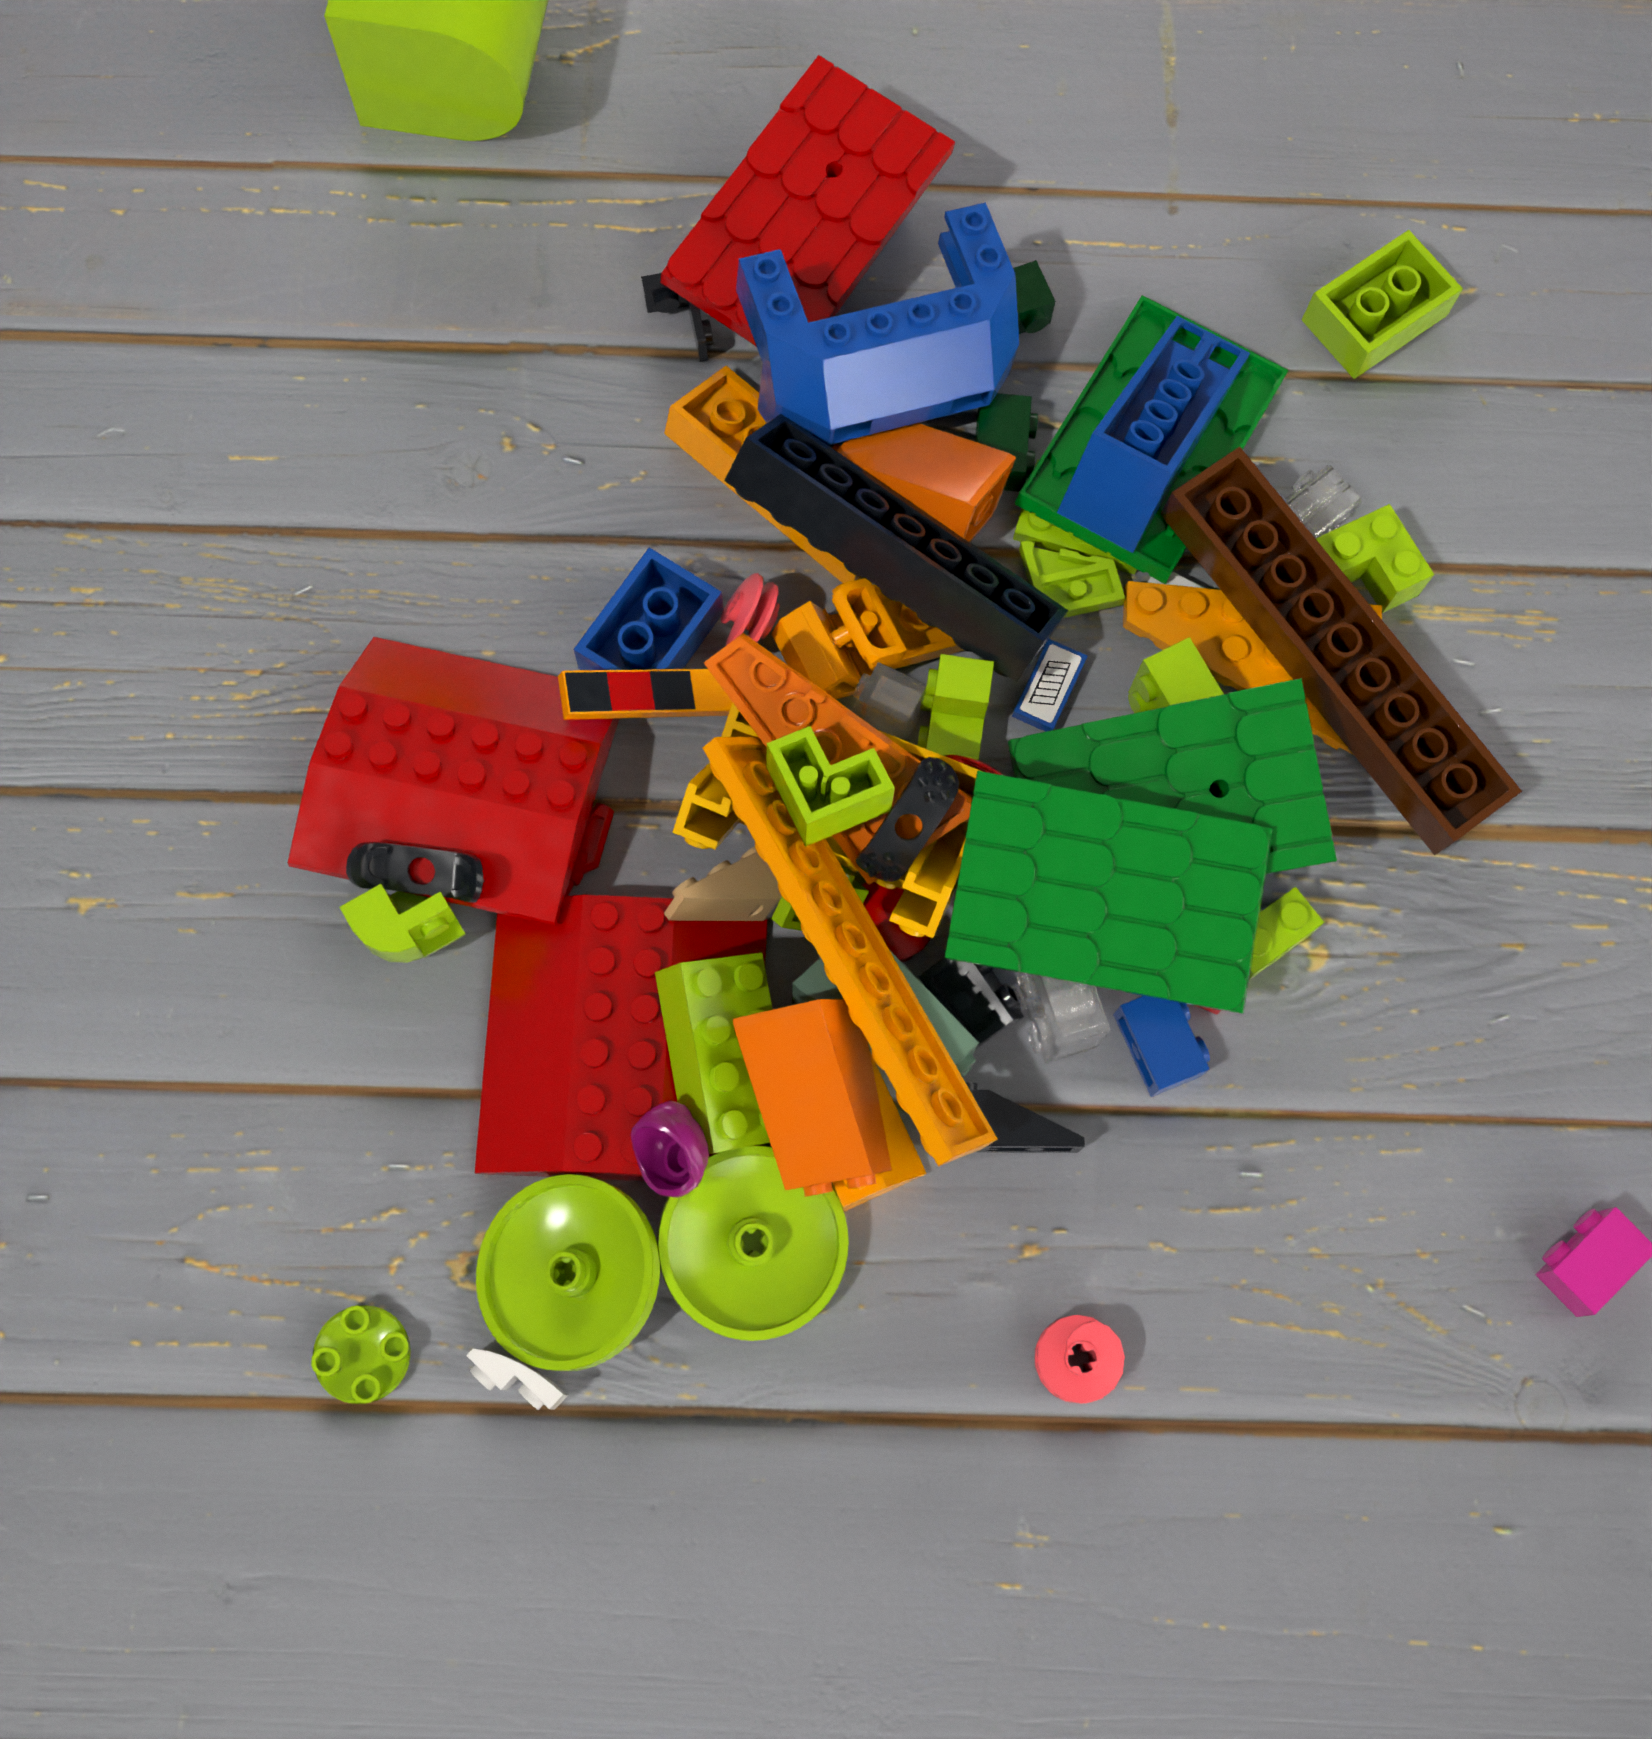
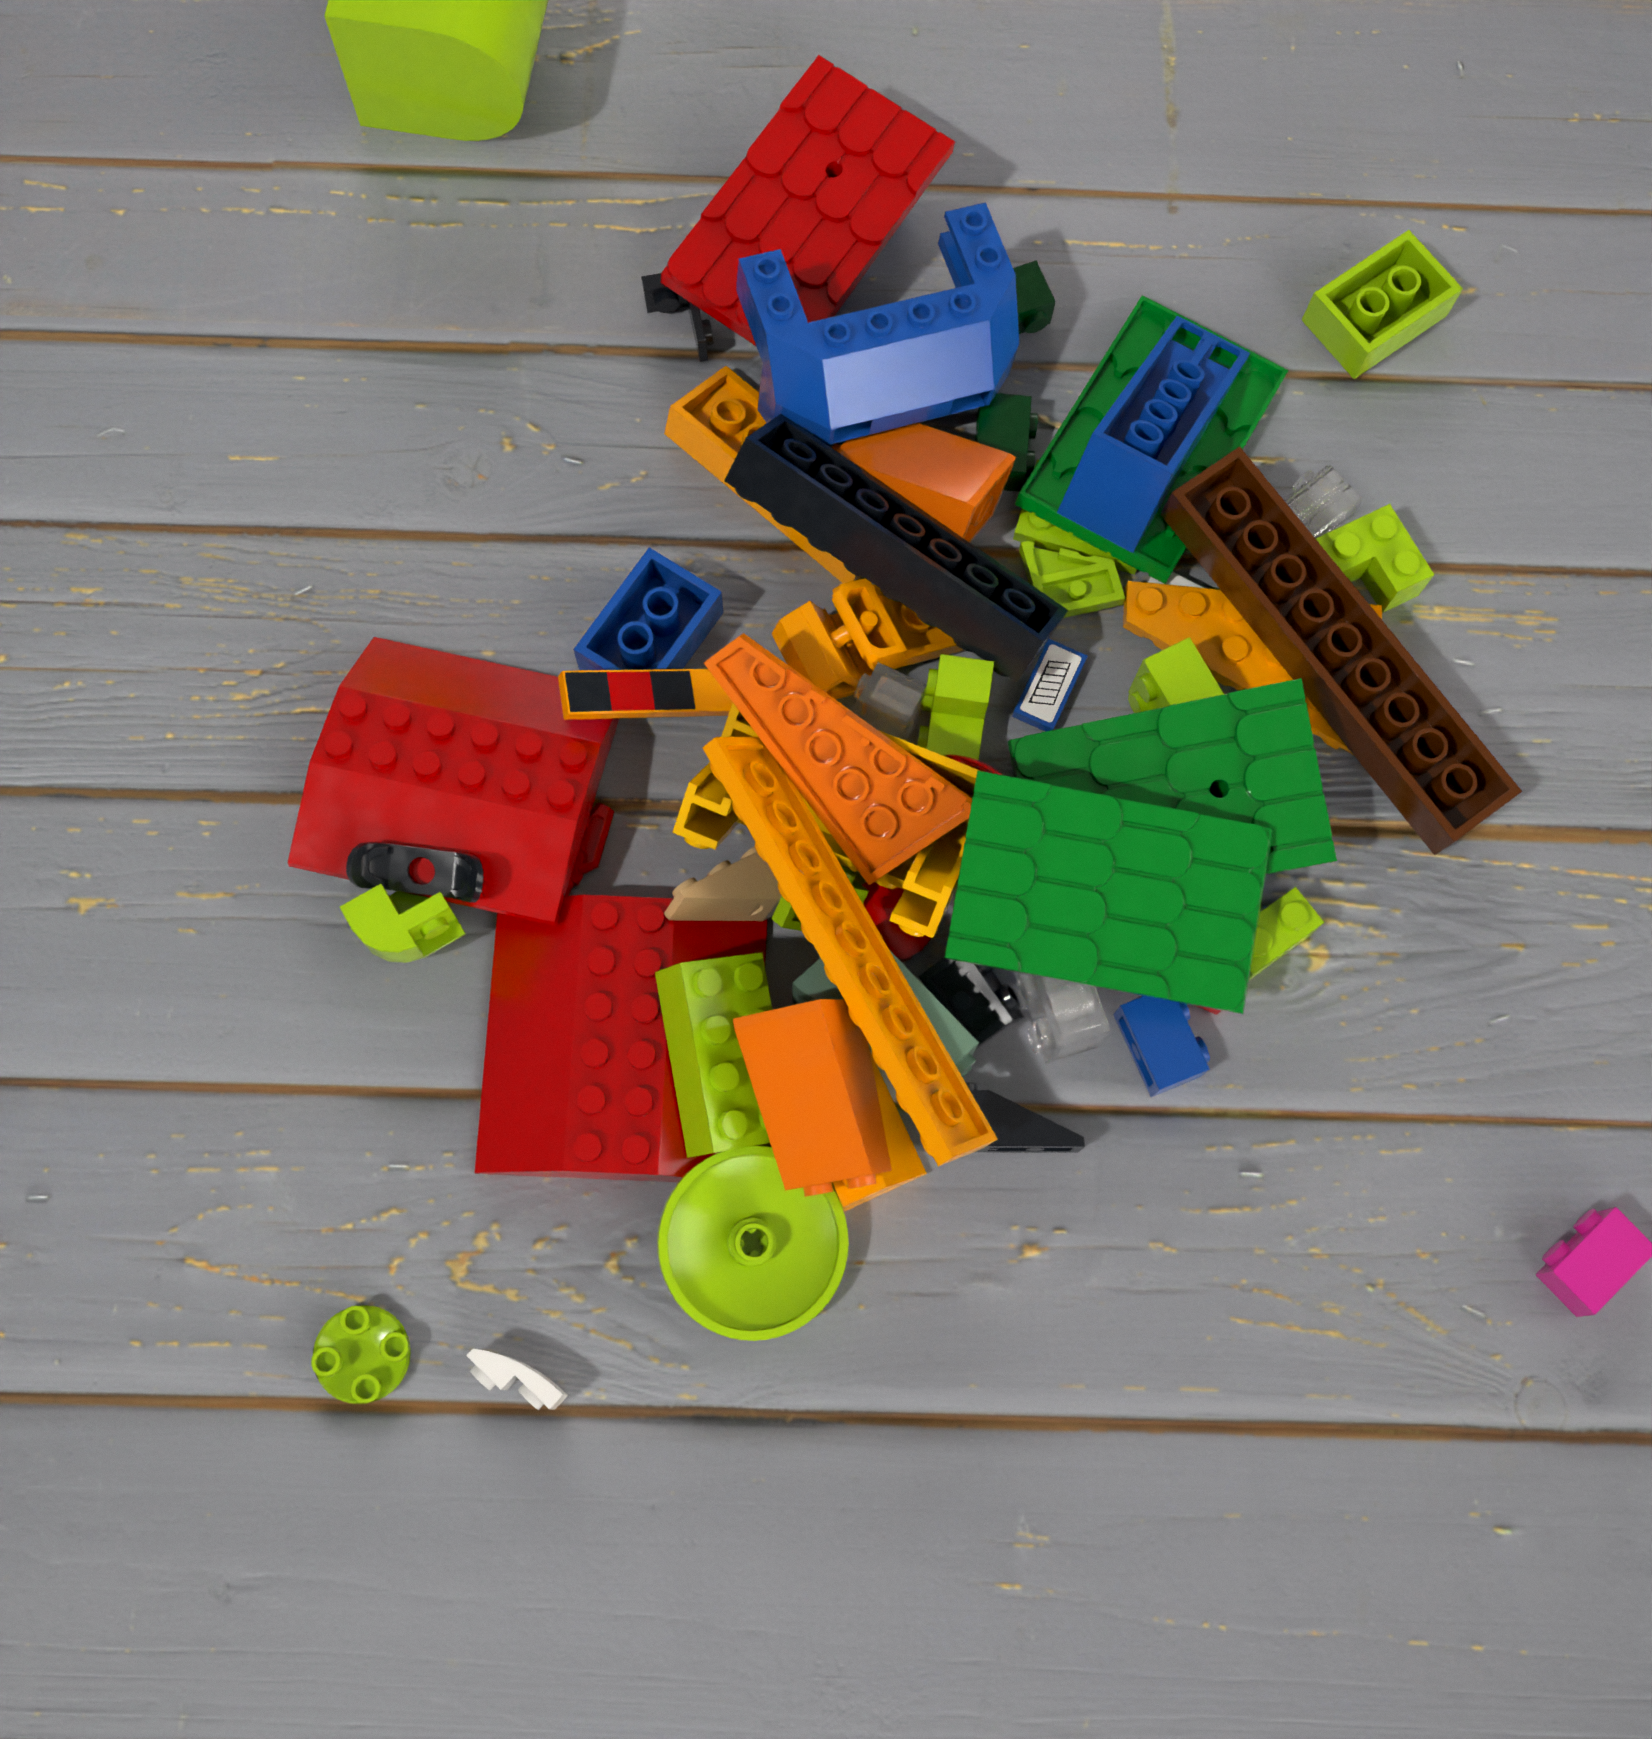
(567, 1273): lime dish -> none
(670, 1149): magenta hair -> none
(752, 609): coral piece -> none
(826, 796): lime brick -> none
(926, 796): black piece -> none
(1069, 1382): coral piece -> none

